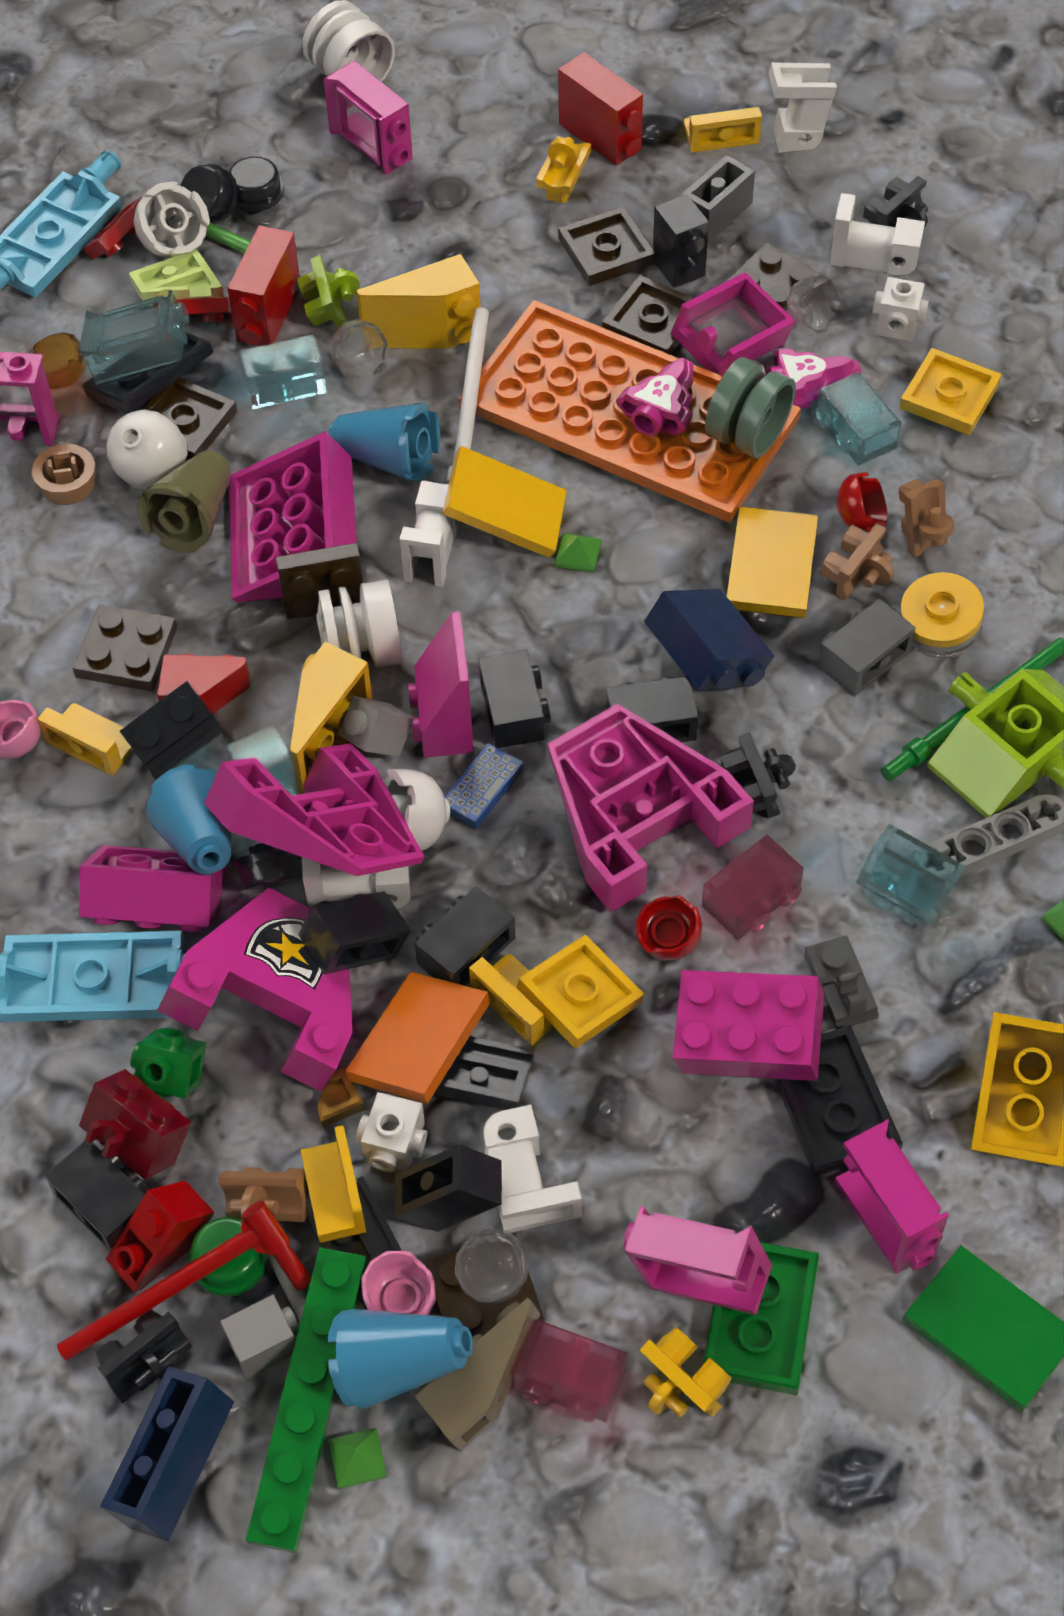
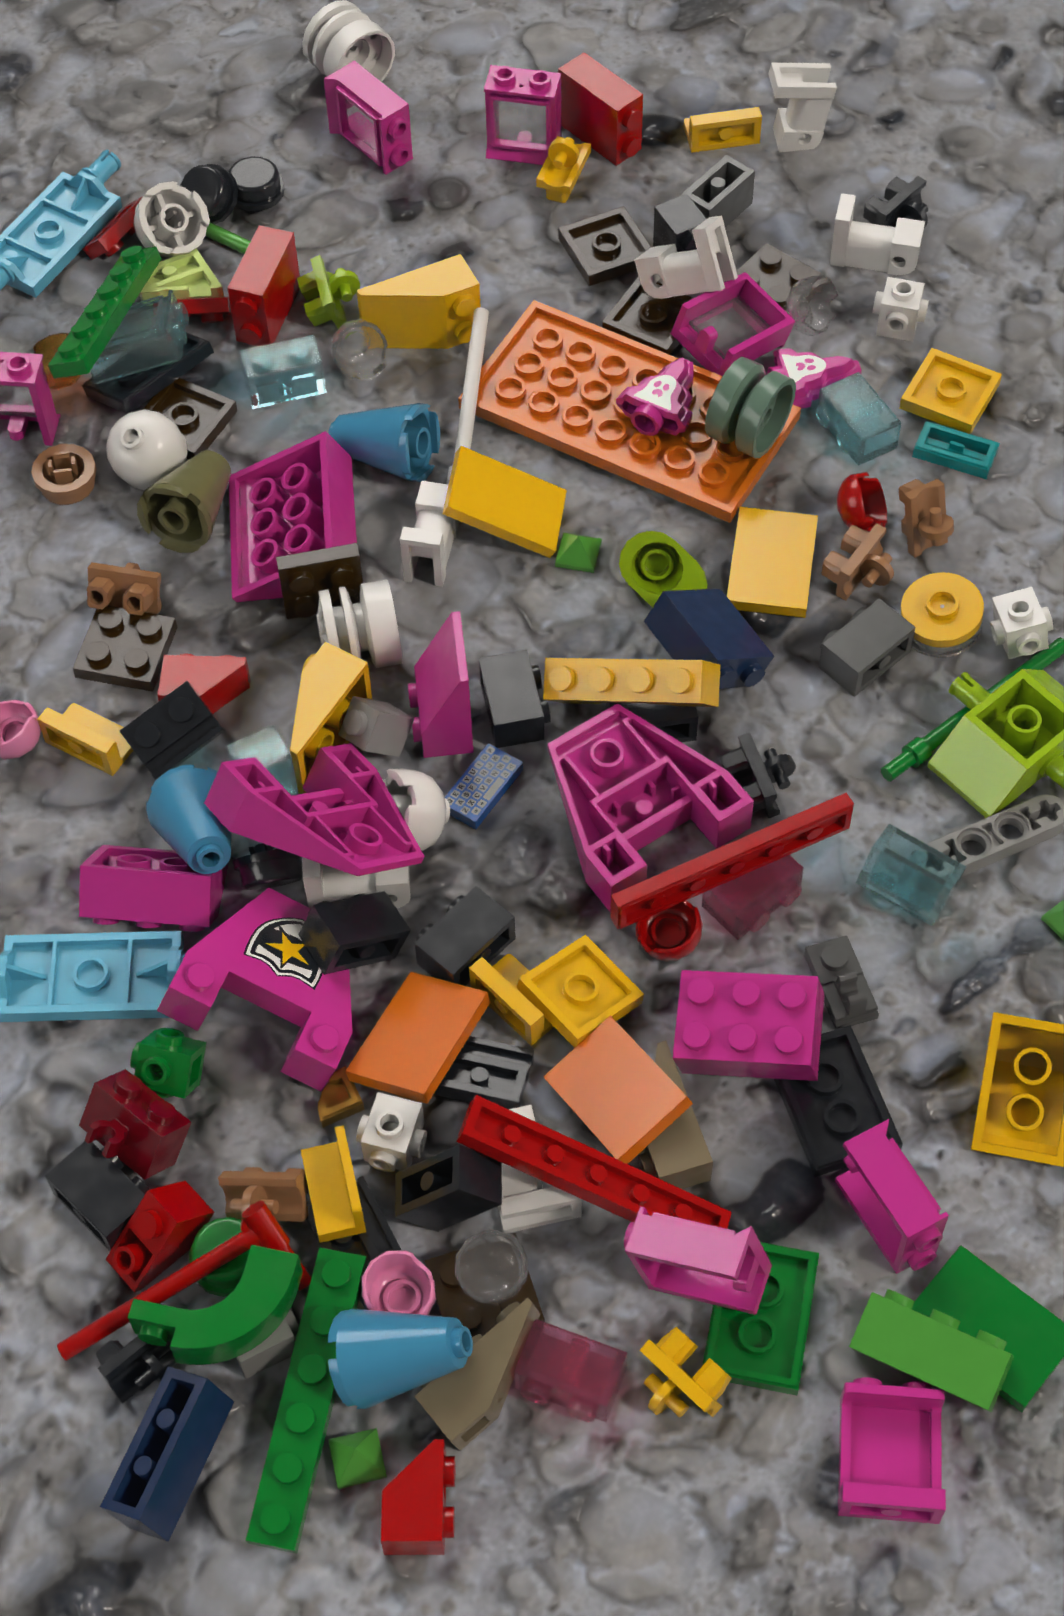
(104, 312): none -> green plate
(124, 588): none -> medium nougat hips
(234, 1323): none -> green arch
(415, 1505): none -> red slope
(522, 113): none -> dark pink window
(578, 1167): none -> red plate
(617, 1090): none -> orange tile
(632, 681): none -> yellow arch
(656, 564): none -> lime piece
(680, 1150): none -> dark tan slope
(689, 270): none -> white piece
(731, 861): none -> red tile
(891, 1451): none -> dark pink panel
(933, 1349): none -> bright green brick
(953, 454): none -> teal tile
(1020, 623): none -> white brick

